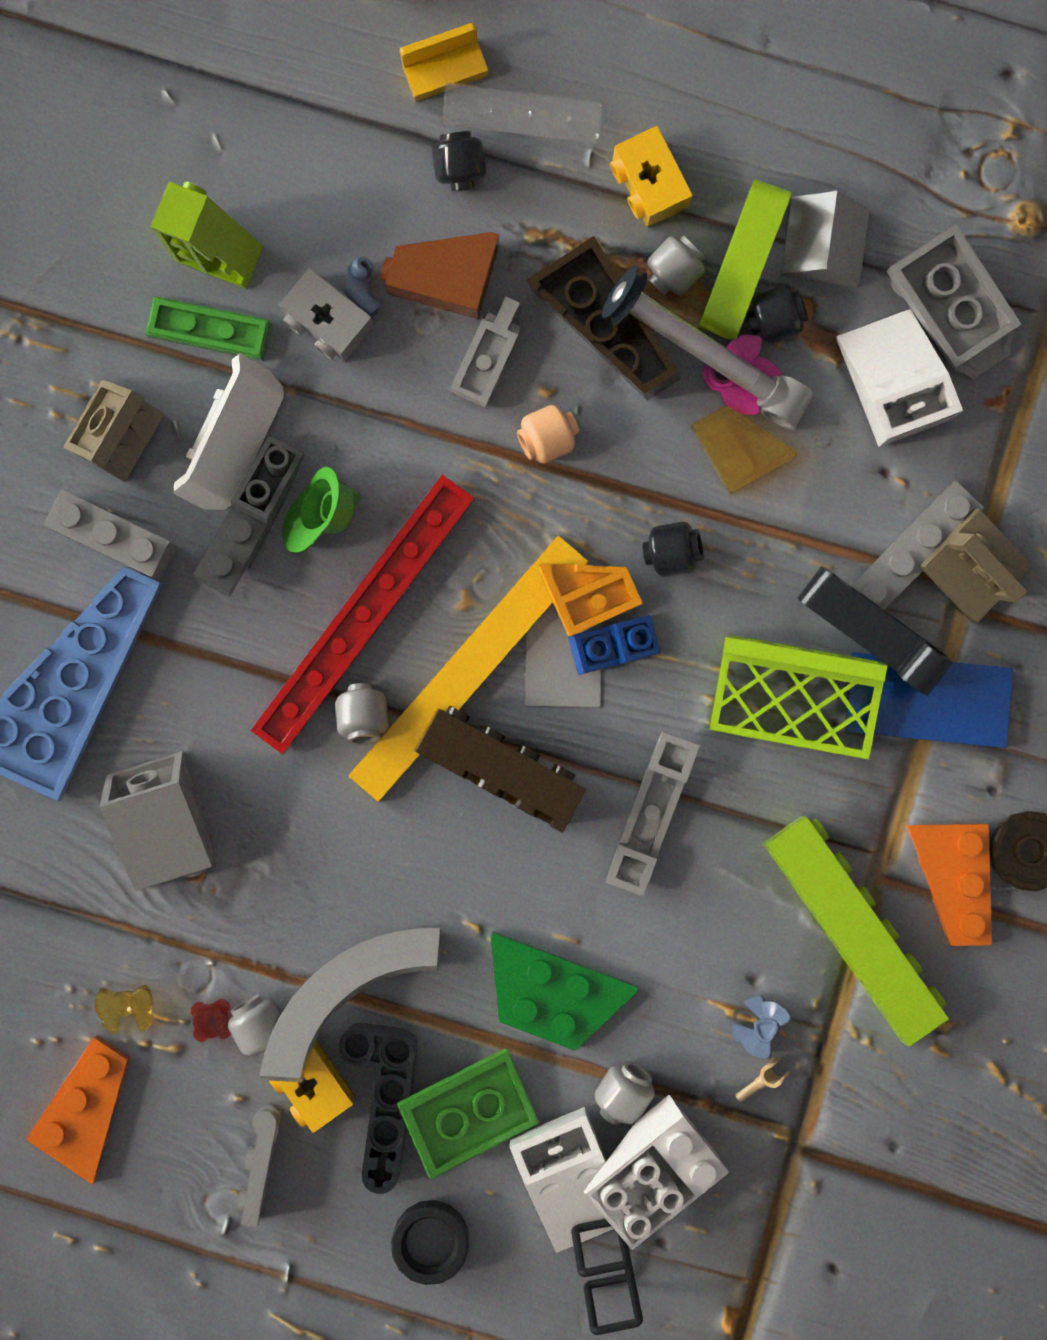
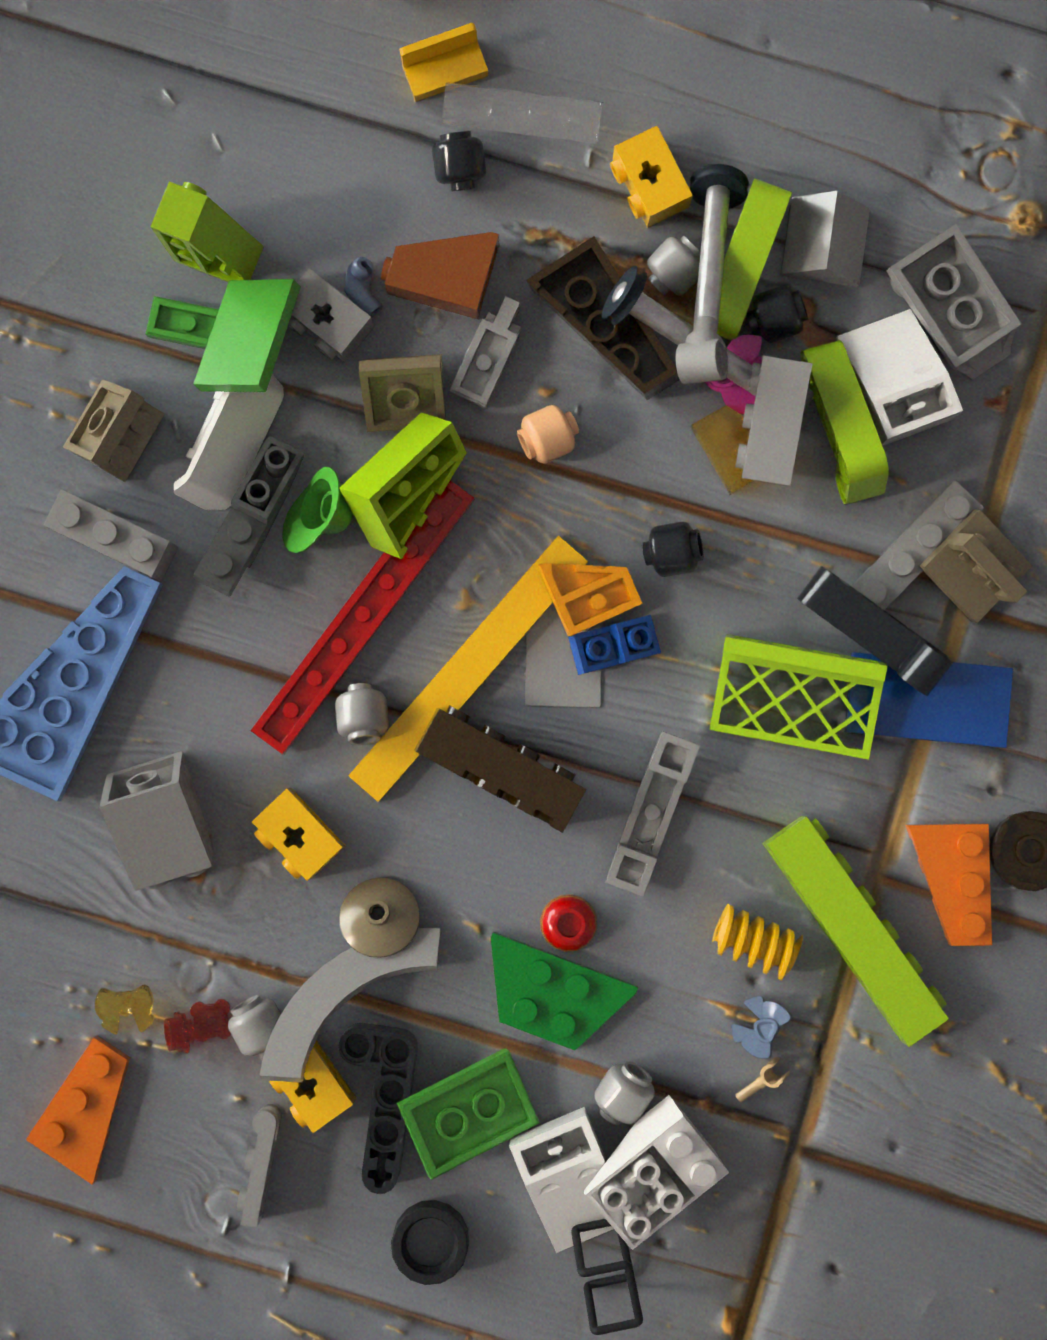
(179, 1033): none -> clear red plate
(247, 335): none -> bright green tile
(293, 812): none -> yellow brick
(387, 934): none -> dark tan dish
(401, 389): none -> dark tan bracket
(401, 480): none -> lime wedge
(568, 923): none -> red piece
(704, 352): none -> piece
(756, 941): none -> yellow piece
(774, 420): none -> light grey brick
(848, 424): none -> lime beam

